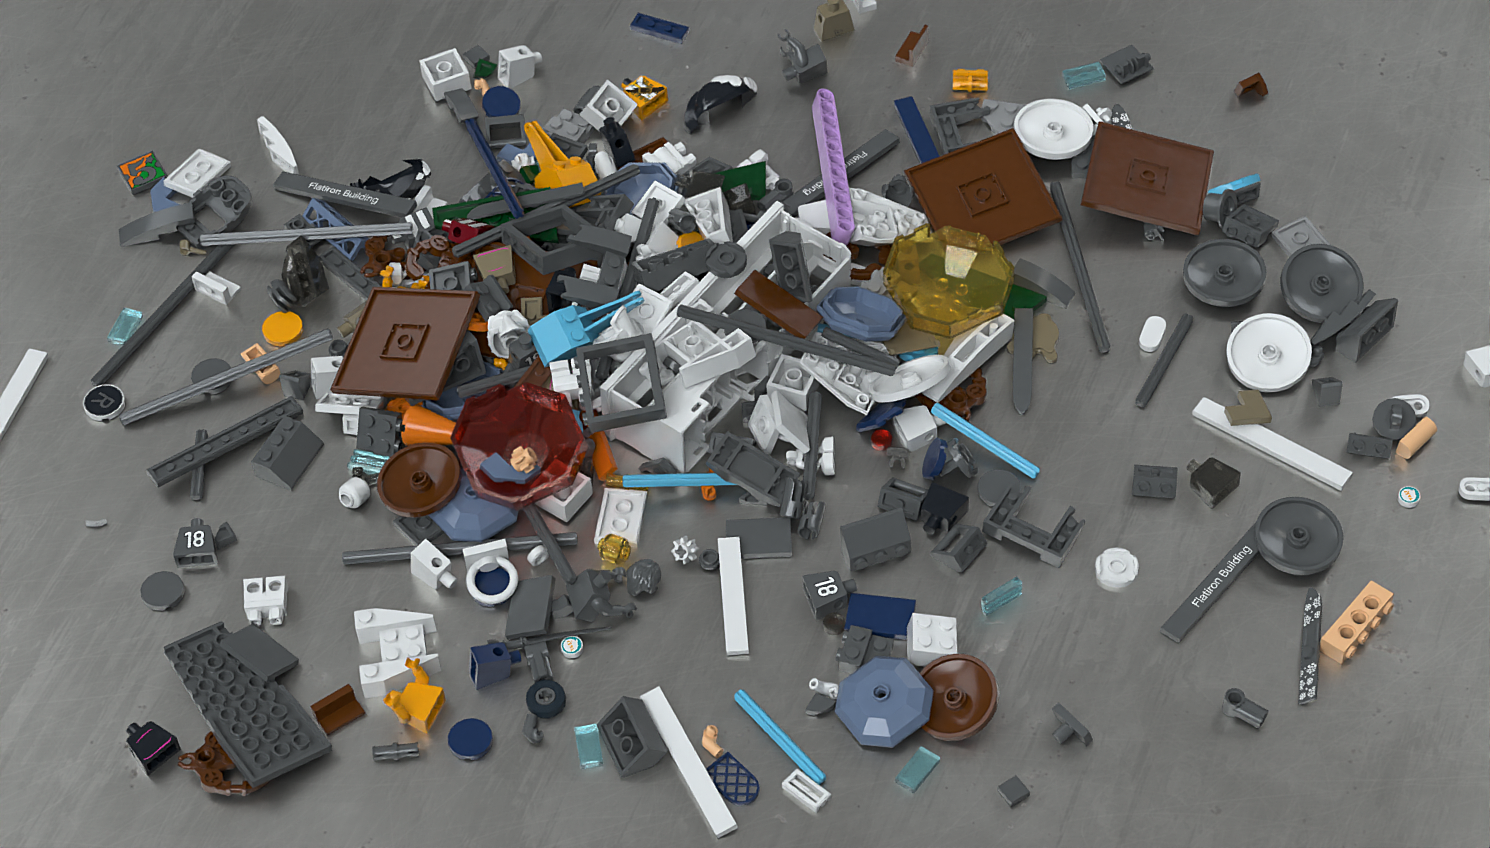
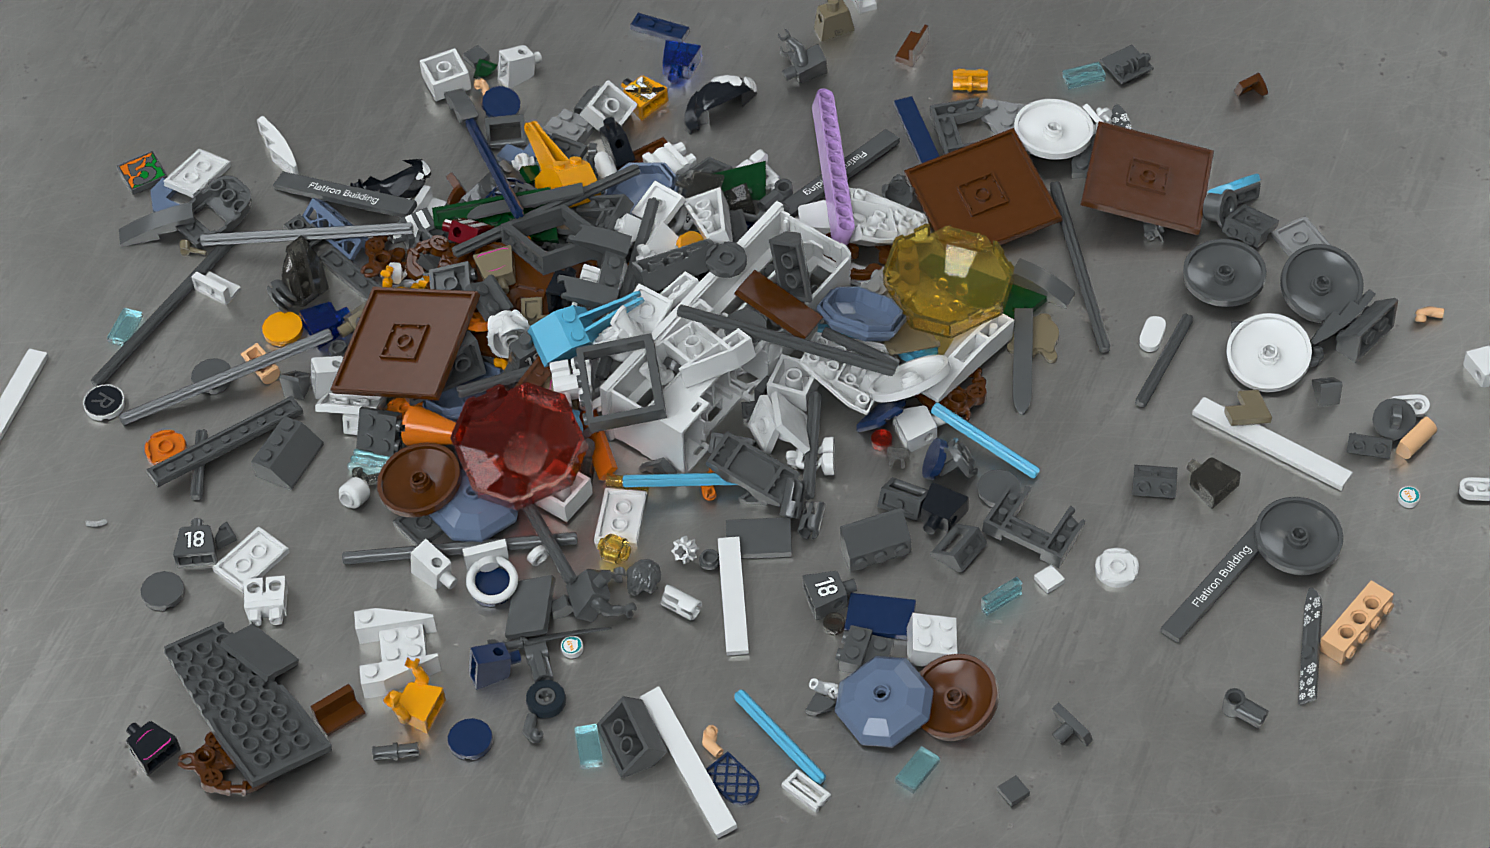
(164, 445): none -> orange tile
(251, 558): none -> white tile
(323, 317): none -> clear blue torso
(458, 189): none -> reddish brown tile
(501, 471): sand blue tile -> none
(523, 459): light nougat gear -> none
(680, 60): none -> clear blue torso
(680, 602): none -> white arm
(682, 220): dark grey arm -> none
(1049, 579): none -> white tile
(1421, 314): none -> light nougat arm

